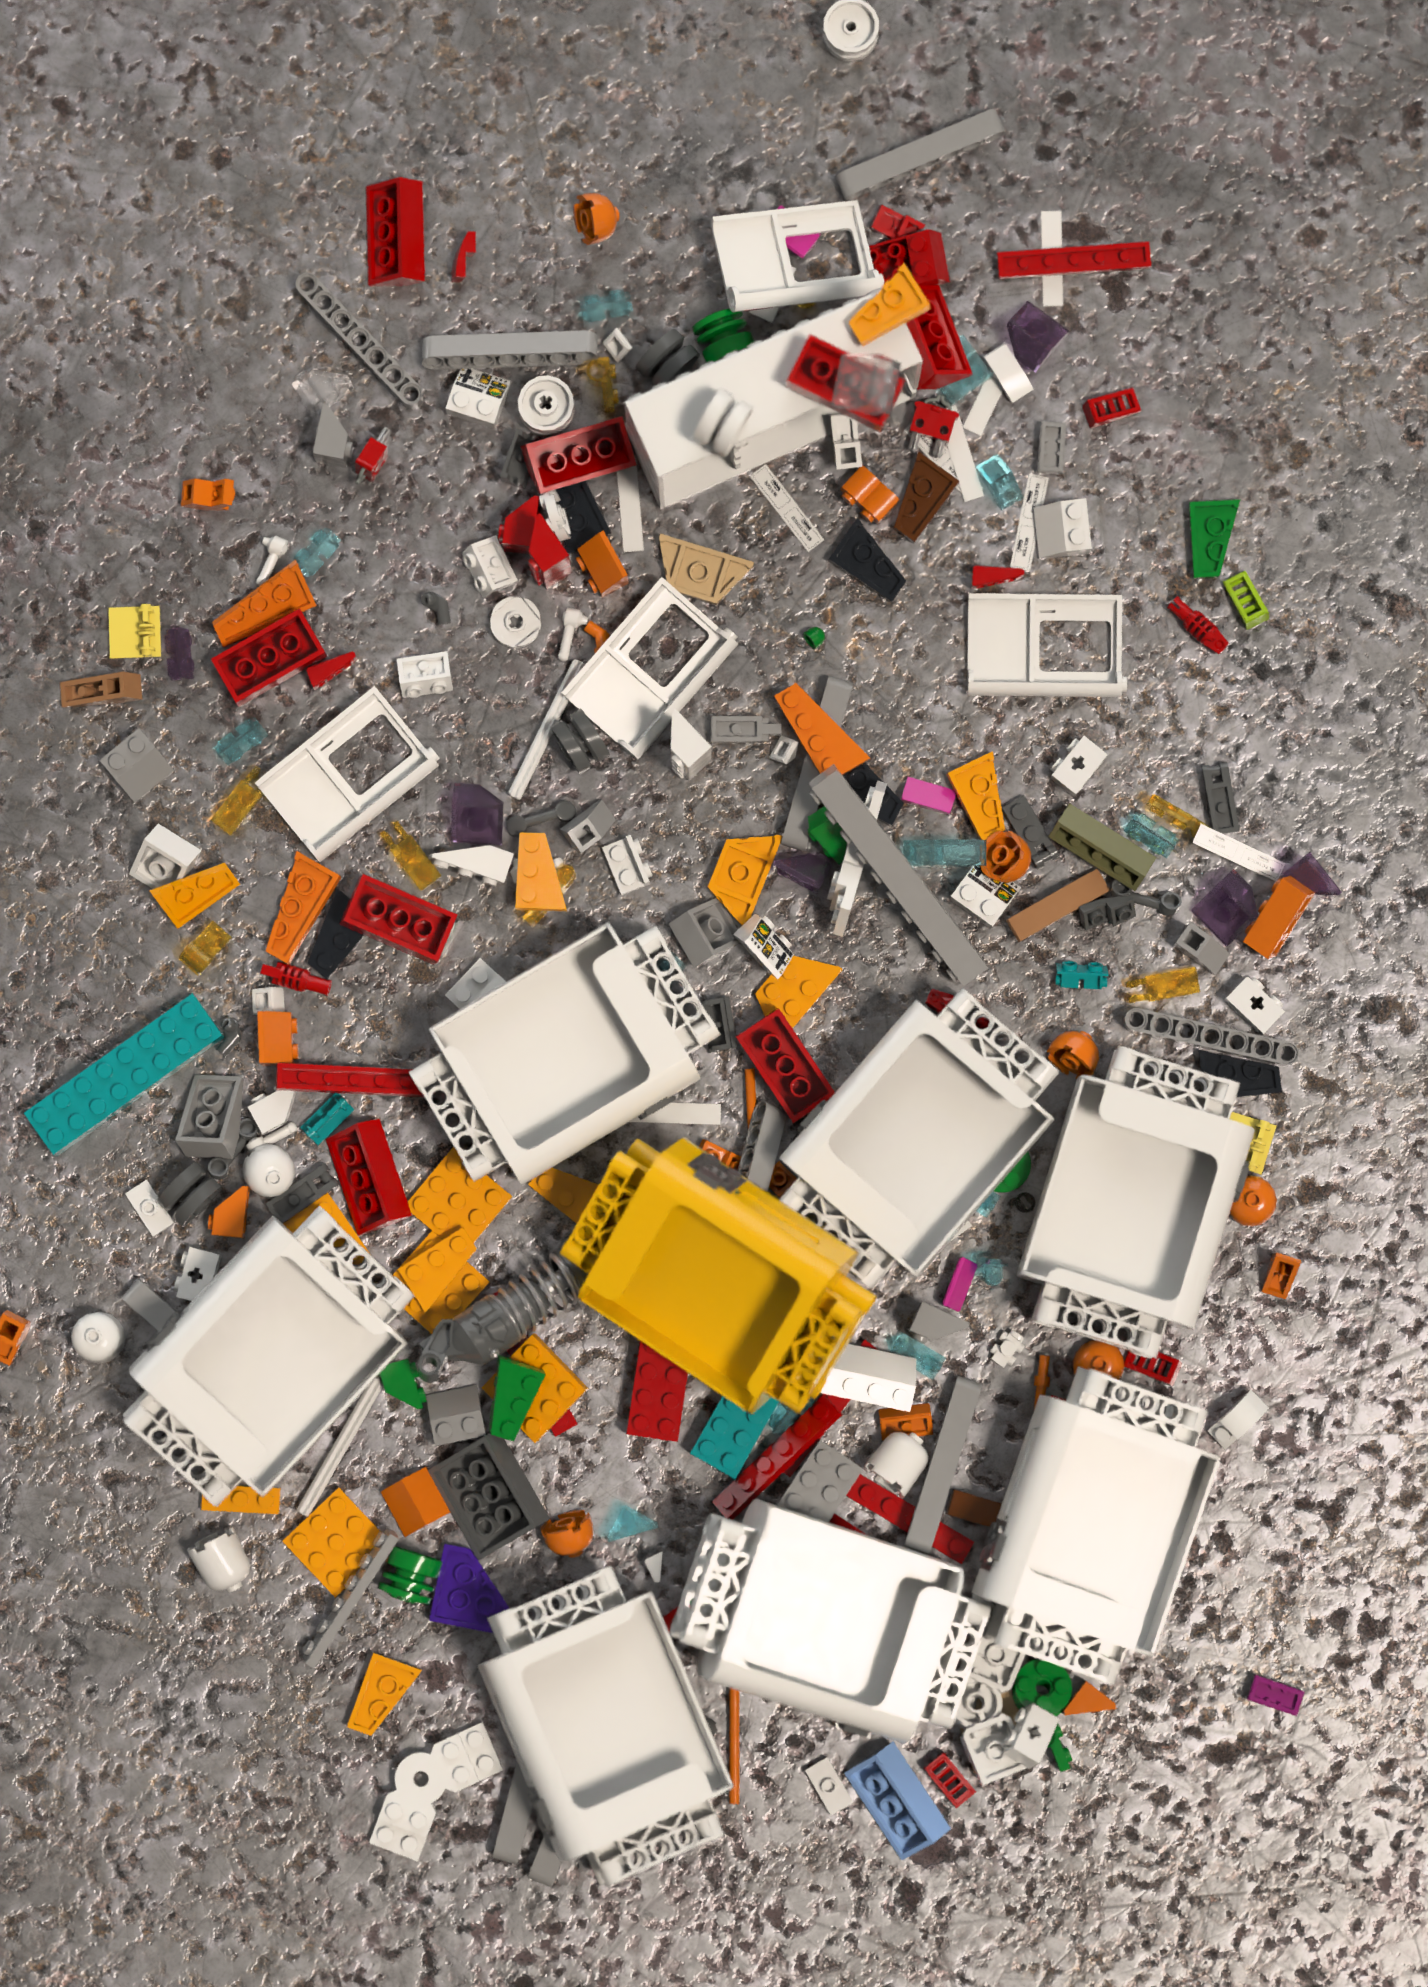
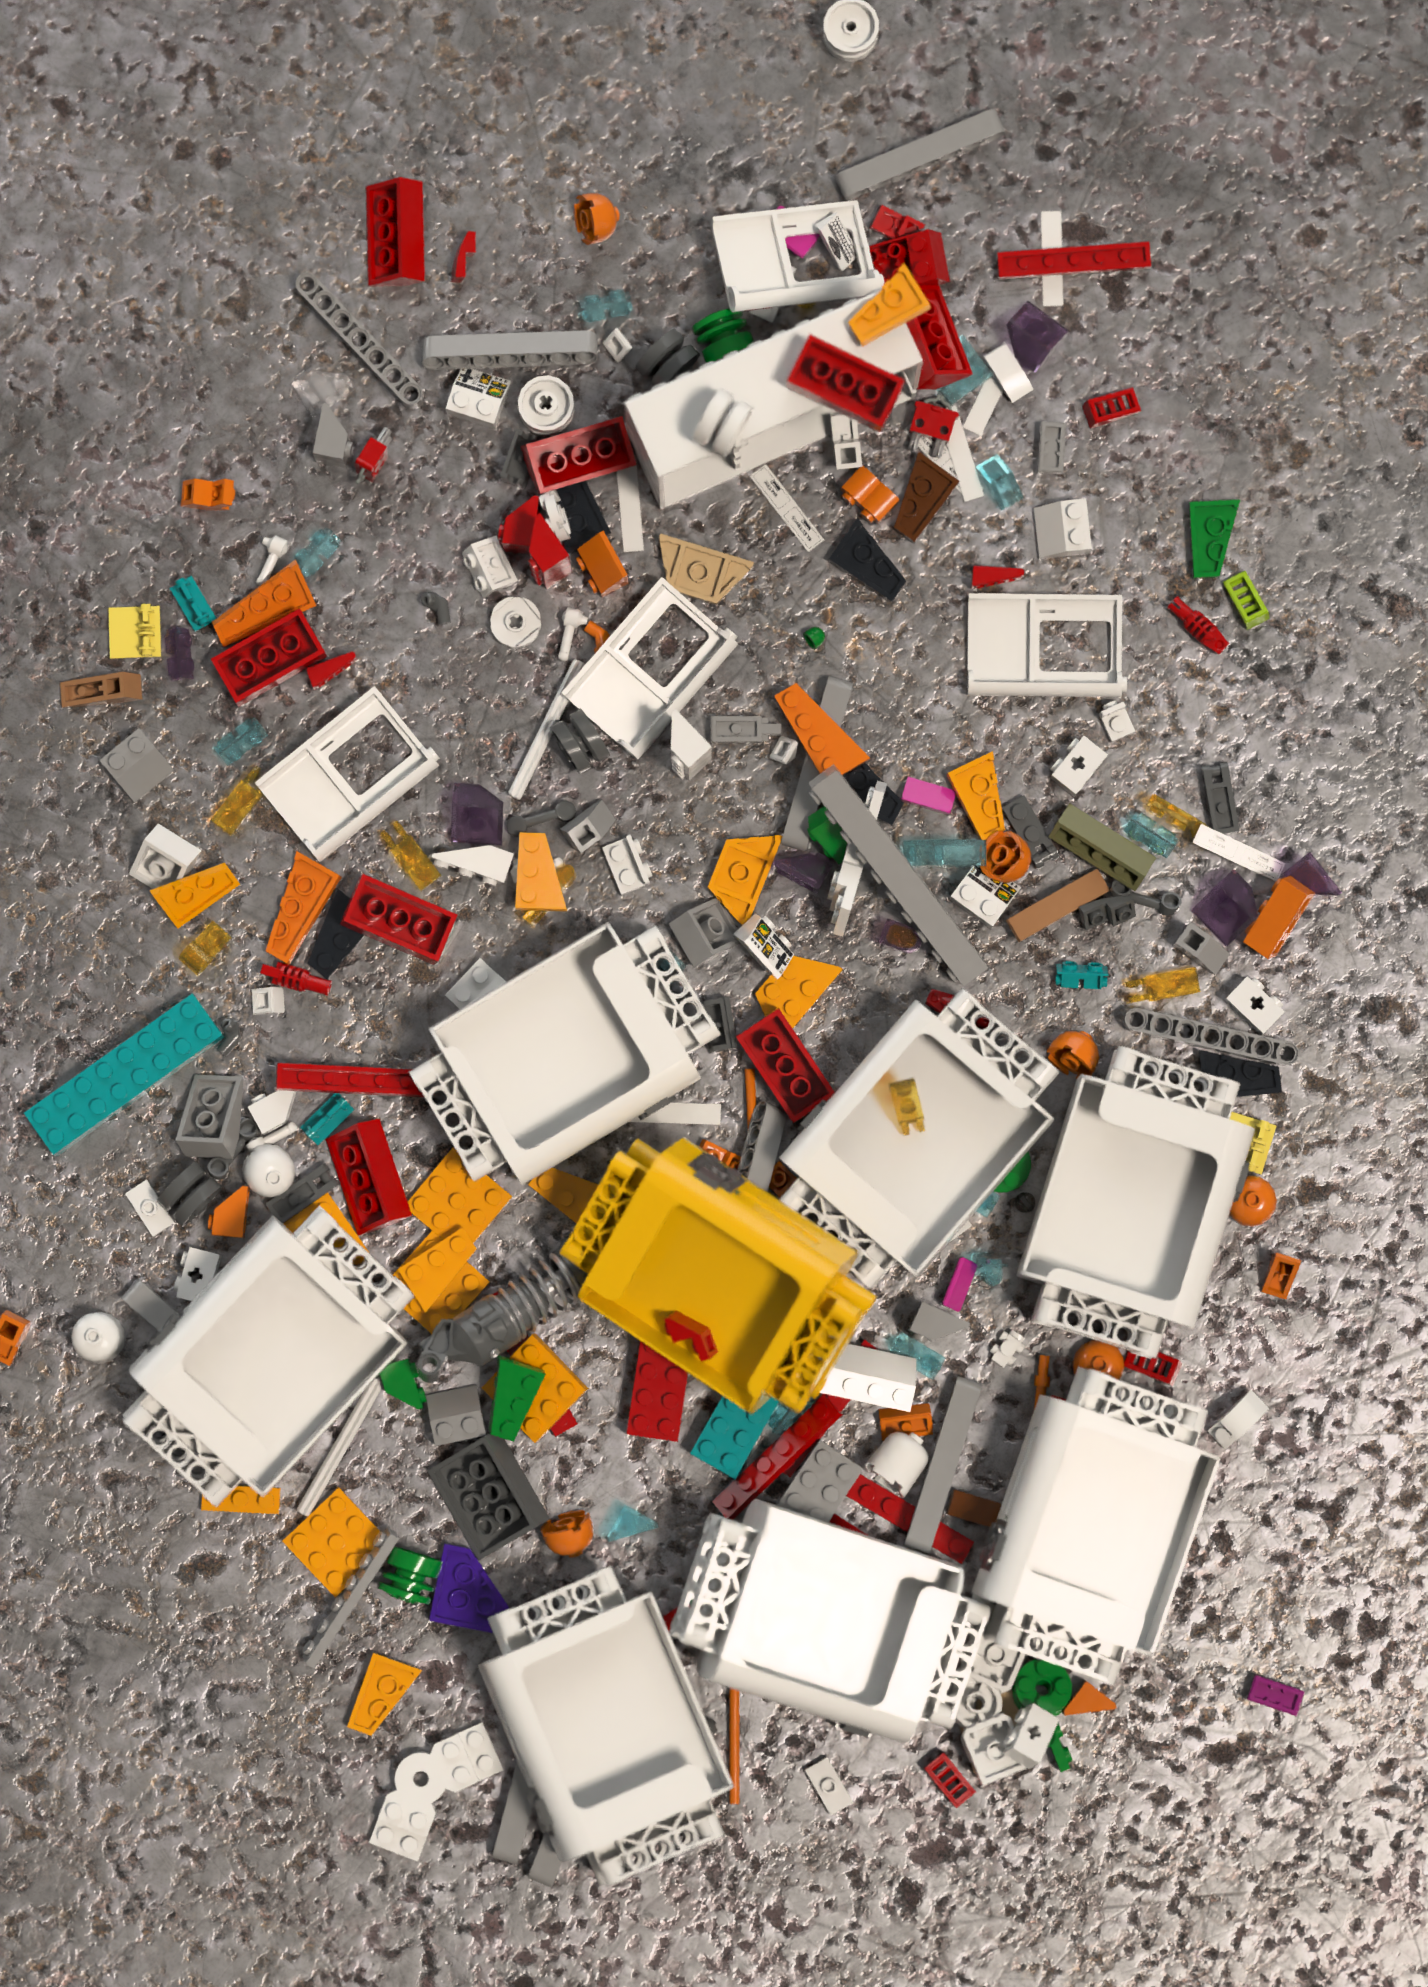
(193, 603): none -> teal hinge
(221, 1560): white cylinder -> none
(276, 1038): orange slope -> none
(415, 1501): orange slope -> none
(424, 674): white bracket -> none
(610, 395): clear yellow plate -> none
(654, 1566): white slope -> none
(682, 1327): none -> red slope
(837, 241): none -> slope
(866, 383): clear slope -> none
(897, 1801): light blue slope -> none
(899, 937): none -> rock
(907, 1104): none -> clear yellow hinge
(1026, 531): white sticker -> none
(1116, 721): none -> white bracket

